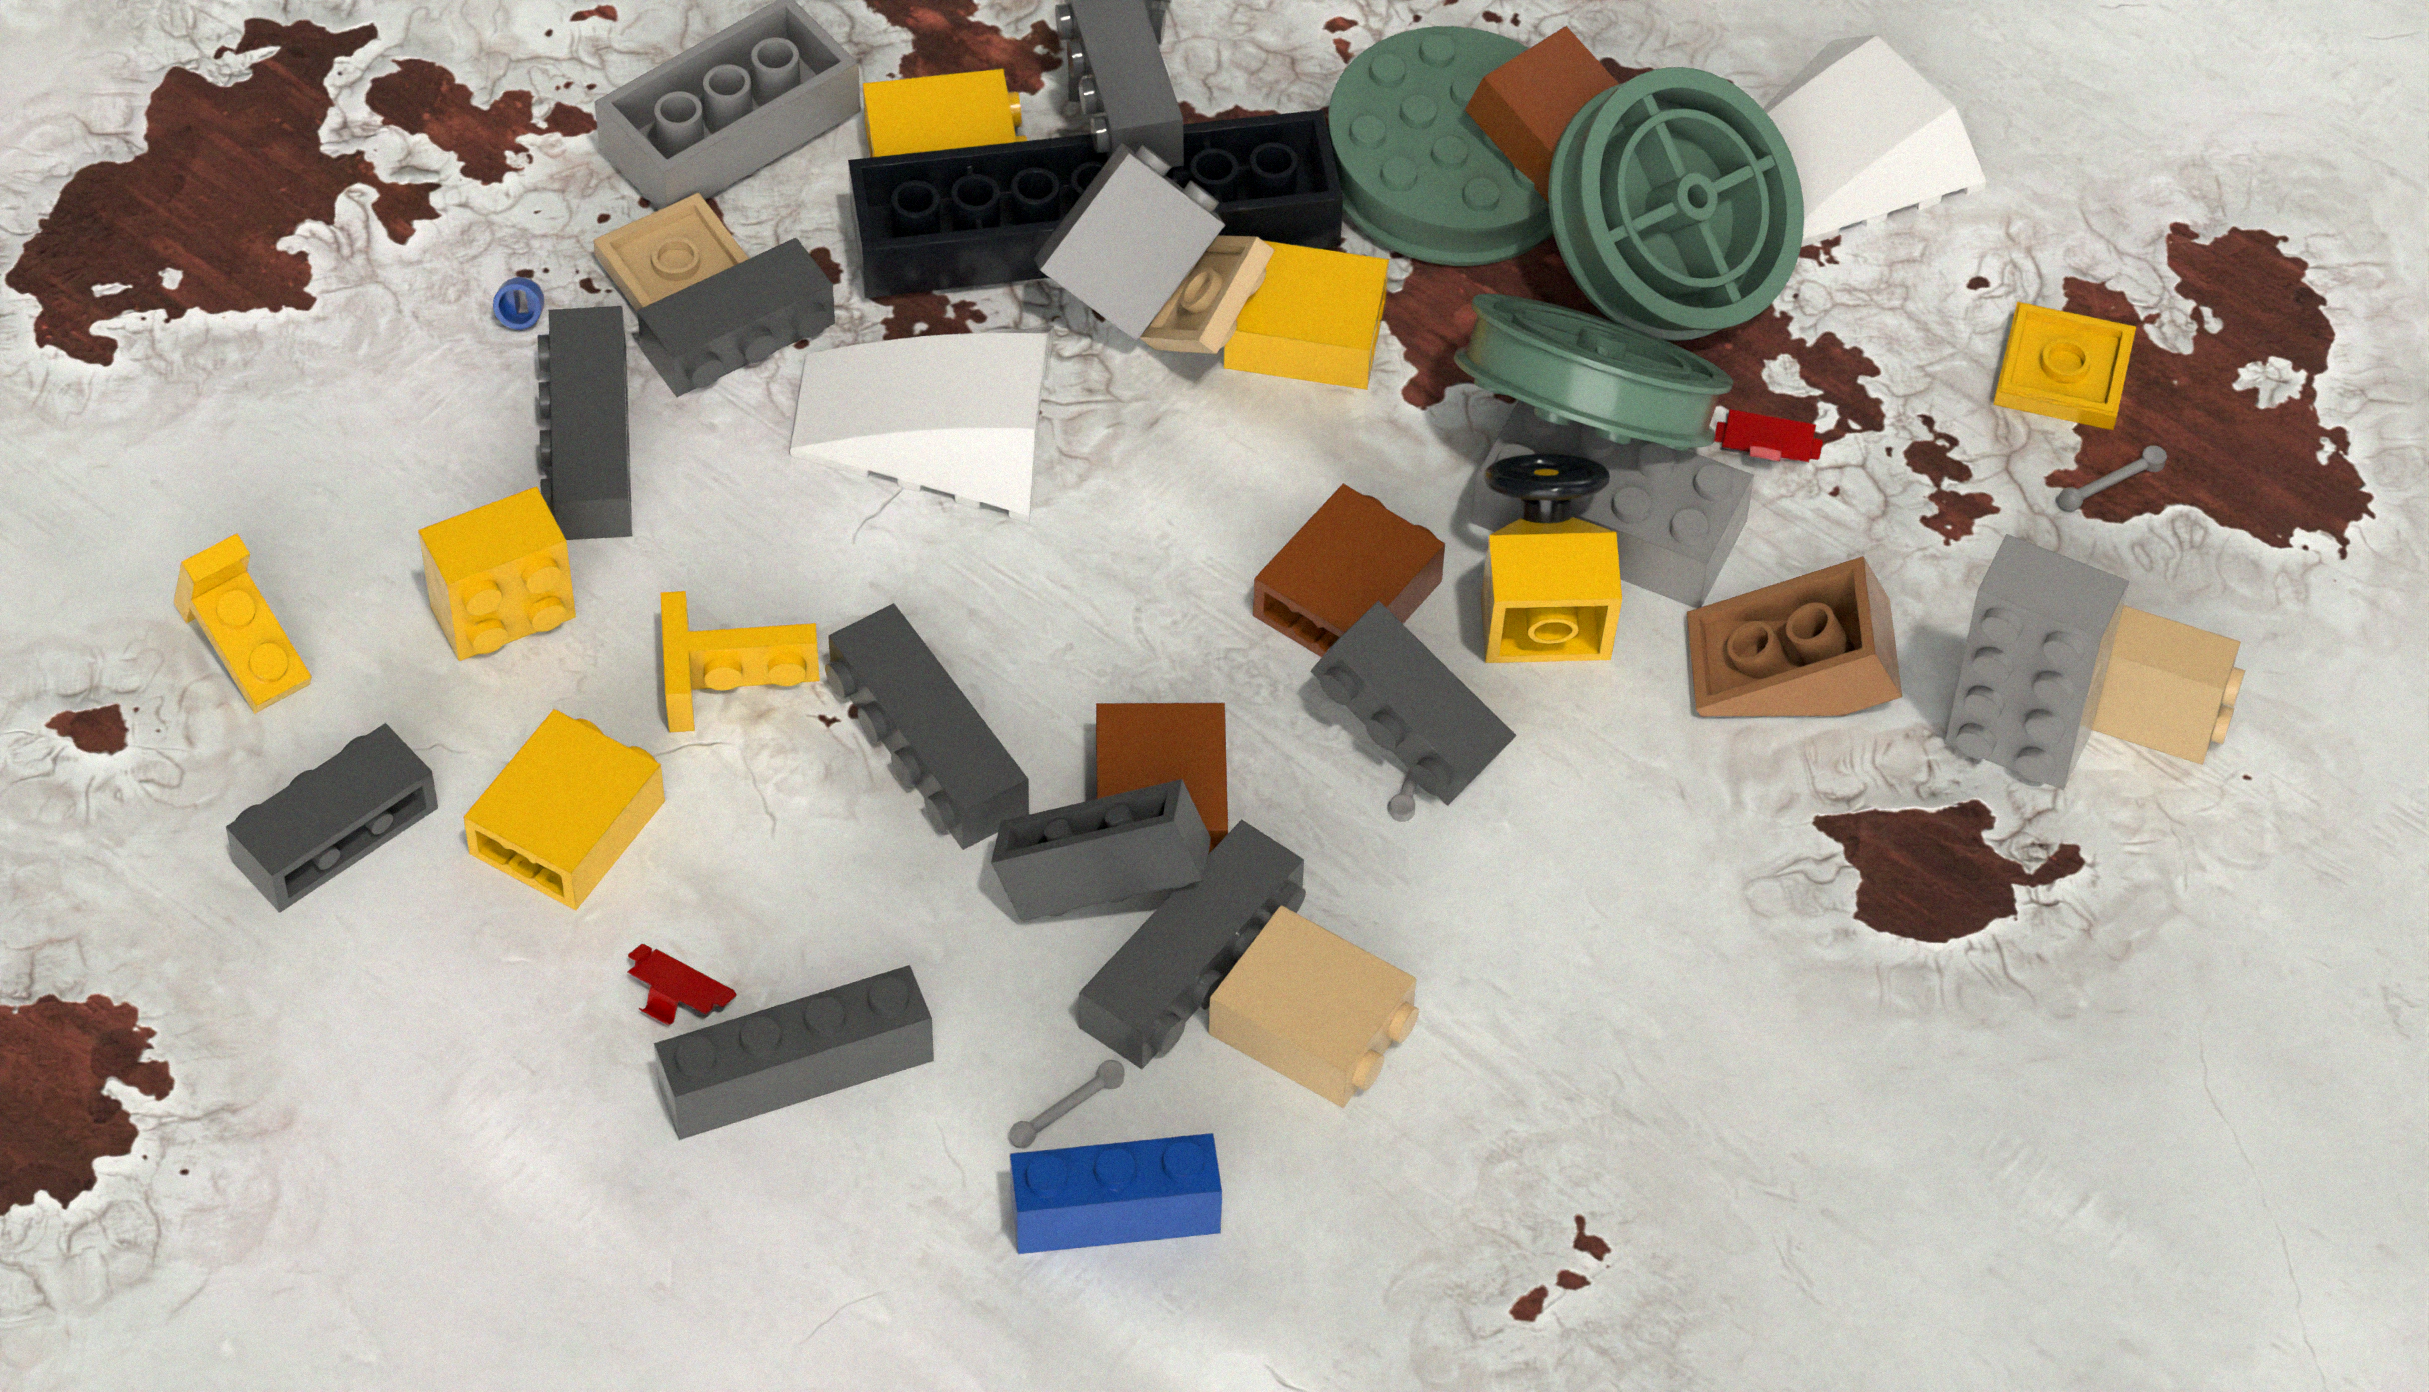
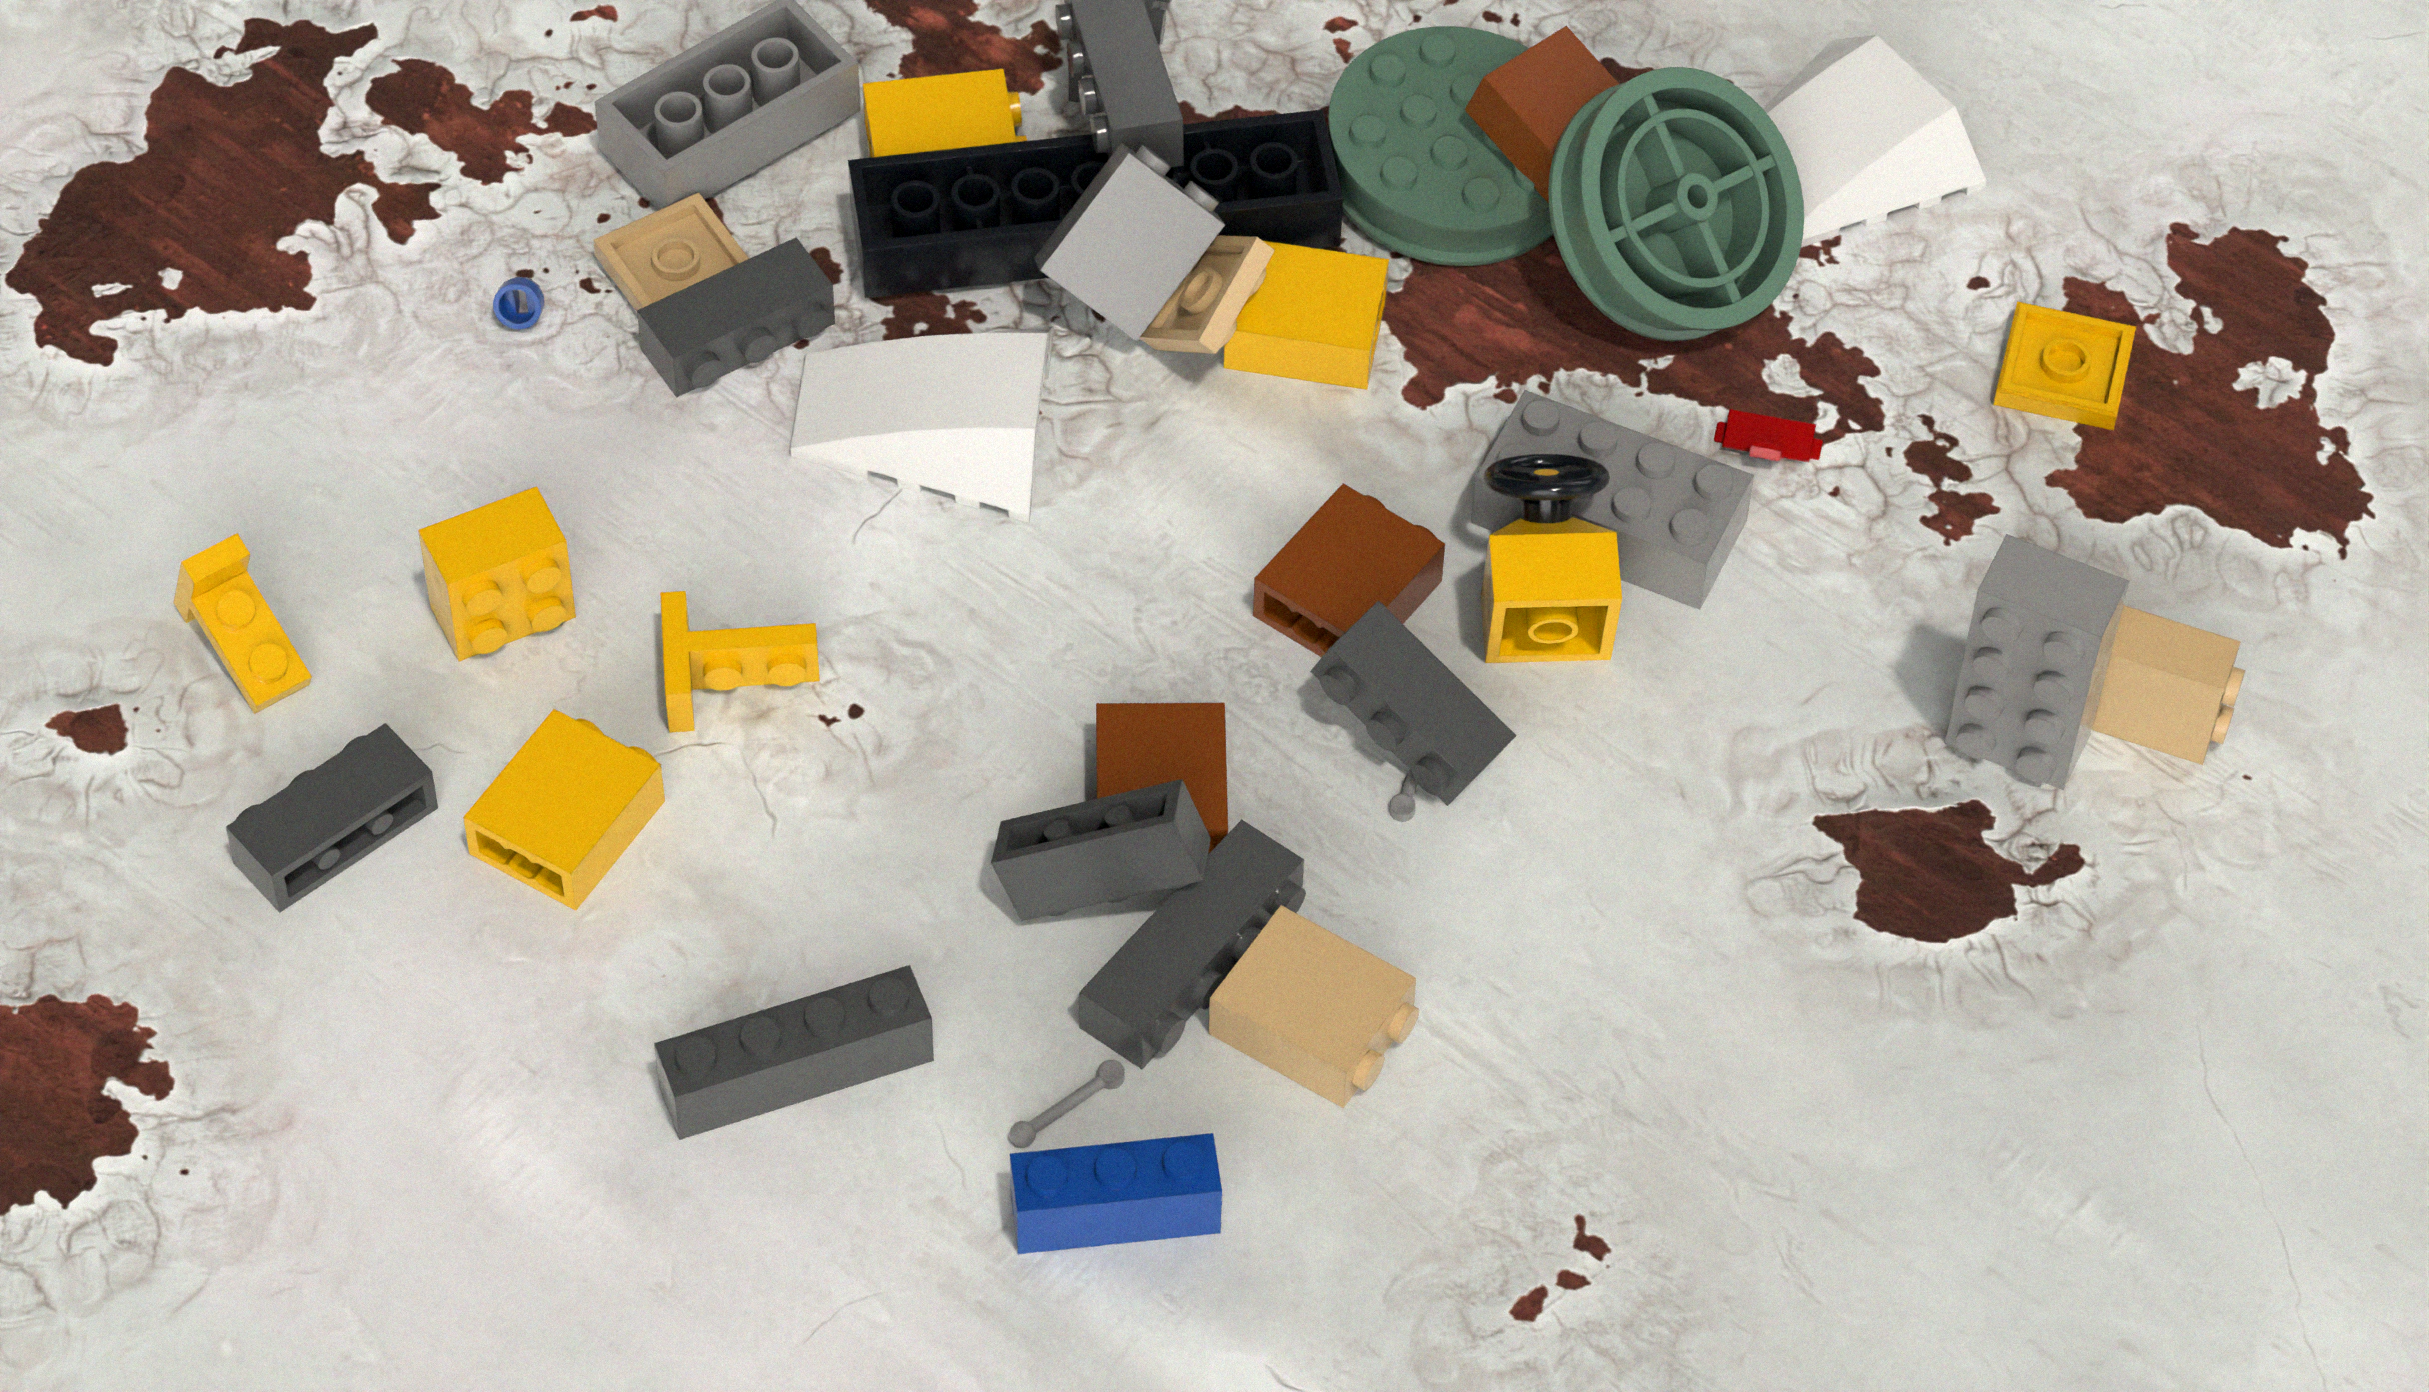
(588, 422): dark grey brick -> none
(675, 982): red piece -> none
(926, 726): dark grey brick -> none
(1592, 372): sand green wheel -> none
(1797, 647): medium nougat slope -> none
(2152, 460): light grey hinge -> none

